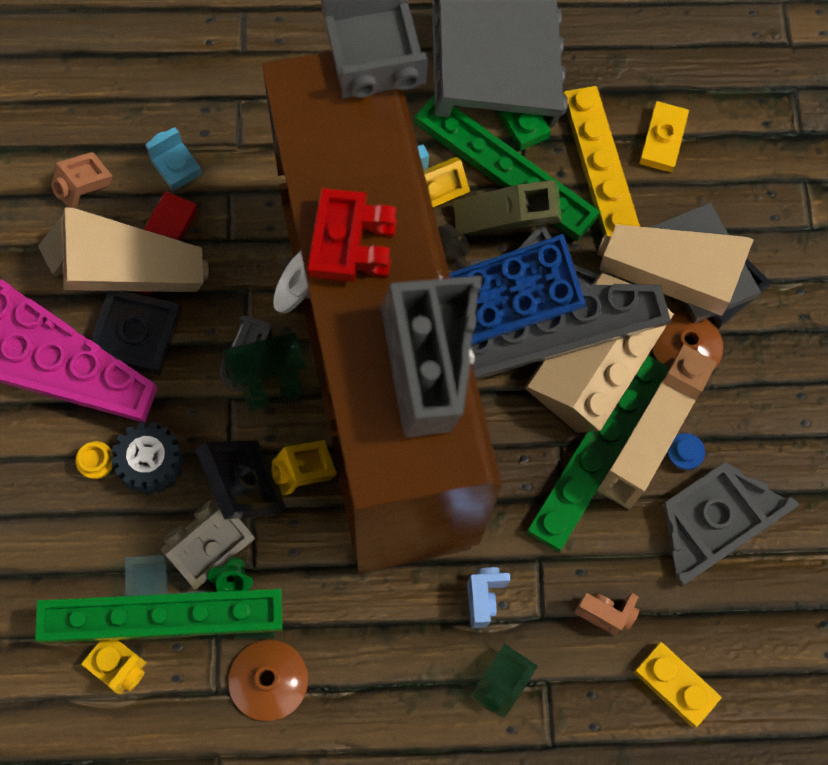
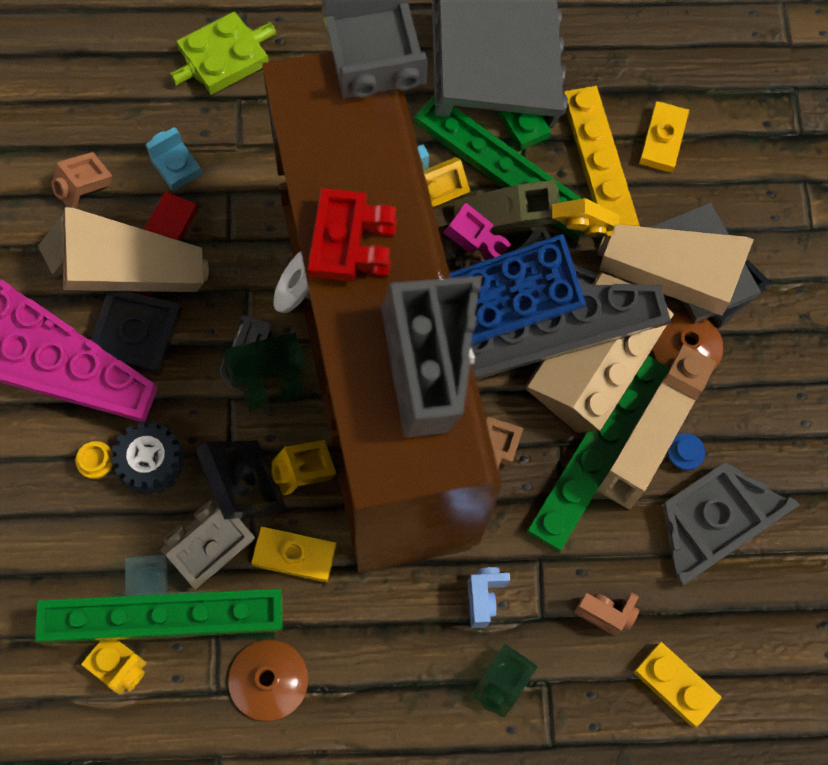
(222, 53): none -> lime plate
(233, 568): green plate -> none
(294, 554): none -> yellow plate
(473, 232): none -> dark pink plate
(504, 440): none -> medium nougat plate
(586, 217): none -> yellow plate

